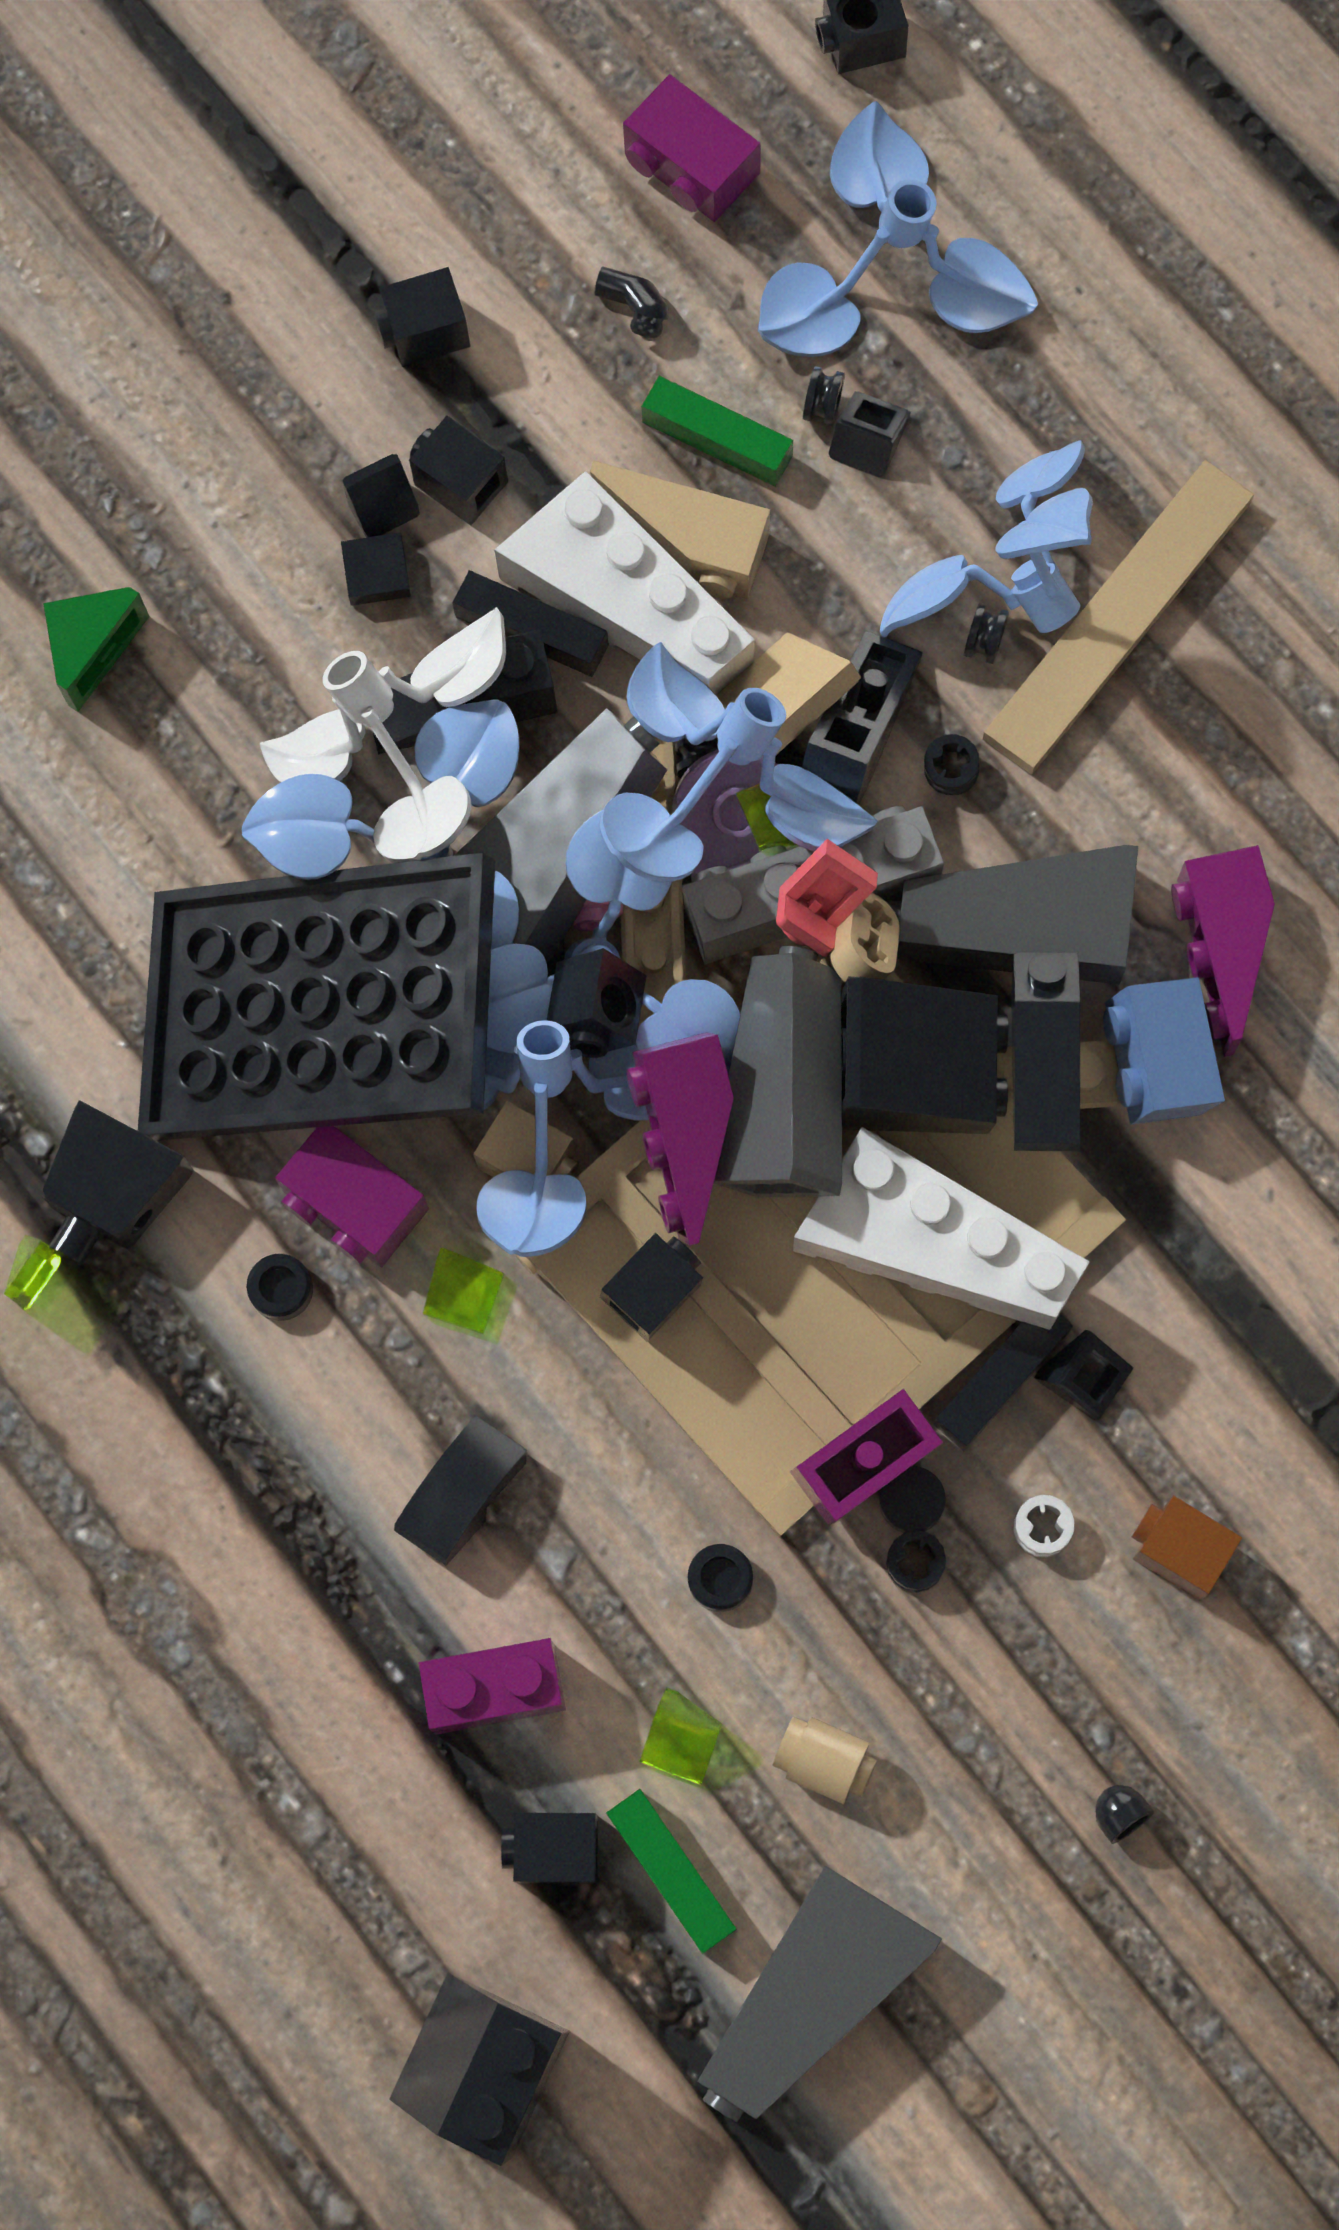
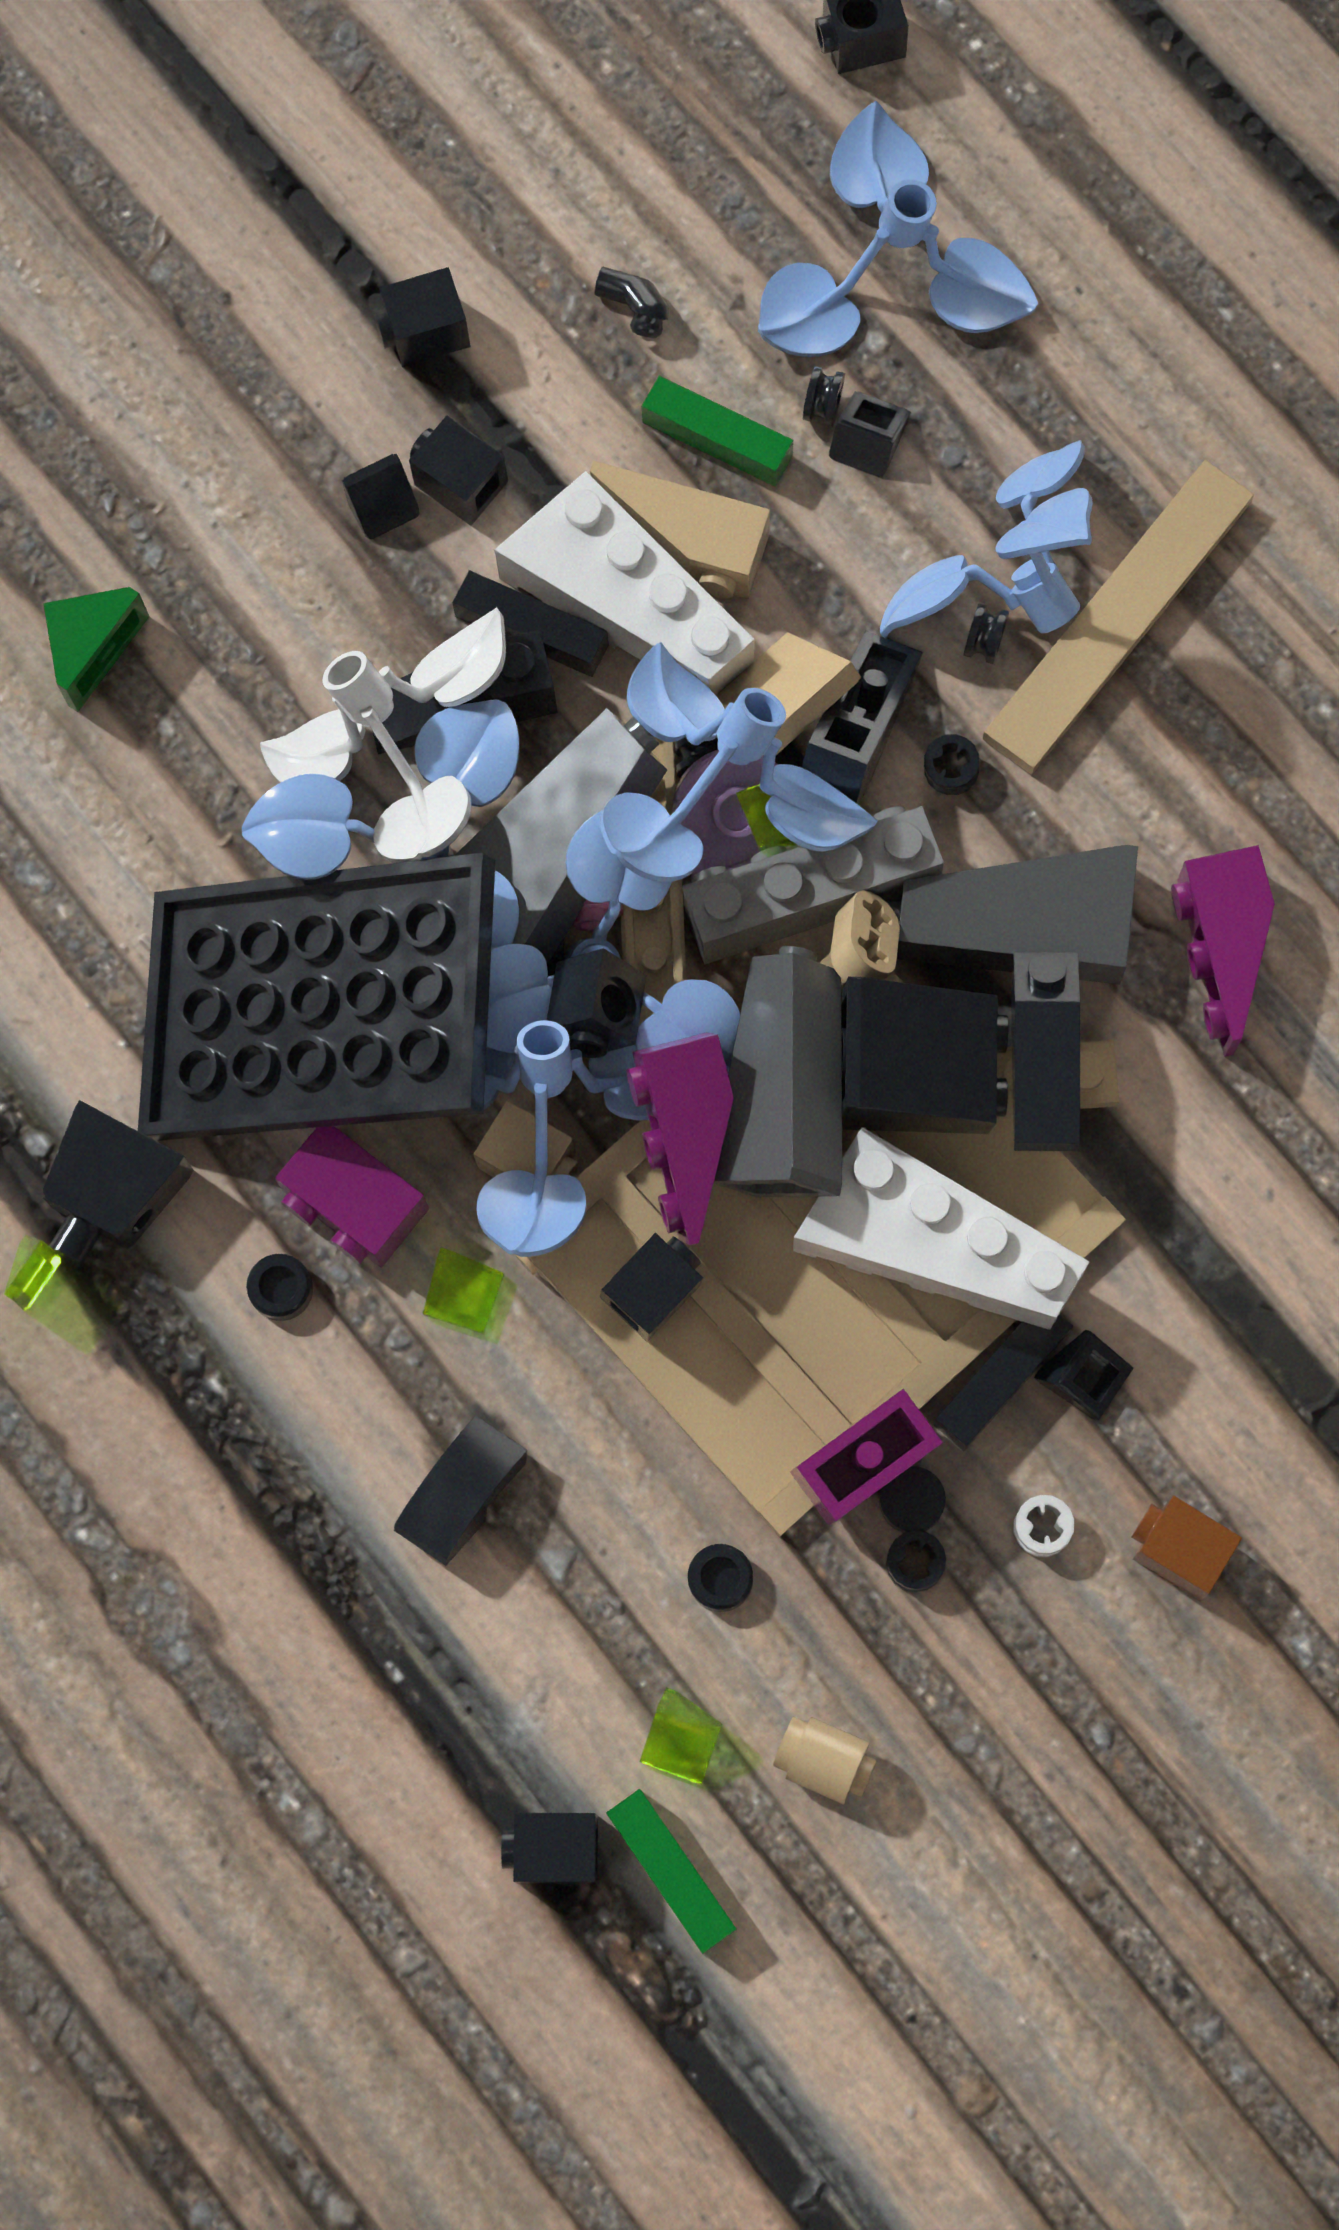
(375, 569): black tile -> none
(478, 2069): black slope -> none
(492, 1686): magenta brick -> none
(691, 149): magenta brick -> none
(819, 1983): dark grey slope -> none
(823, 896): coral bracket -> none
(1121, 1812): black hinge -> none
(1163, 1051): medium blue brick -> none

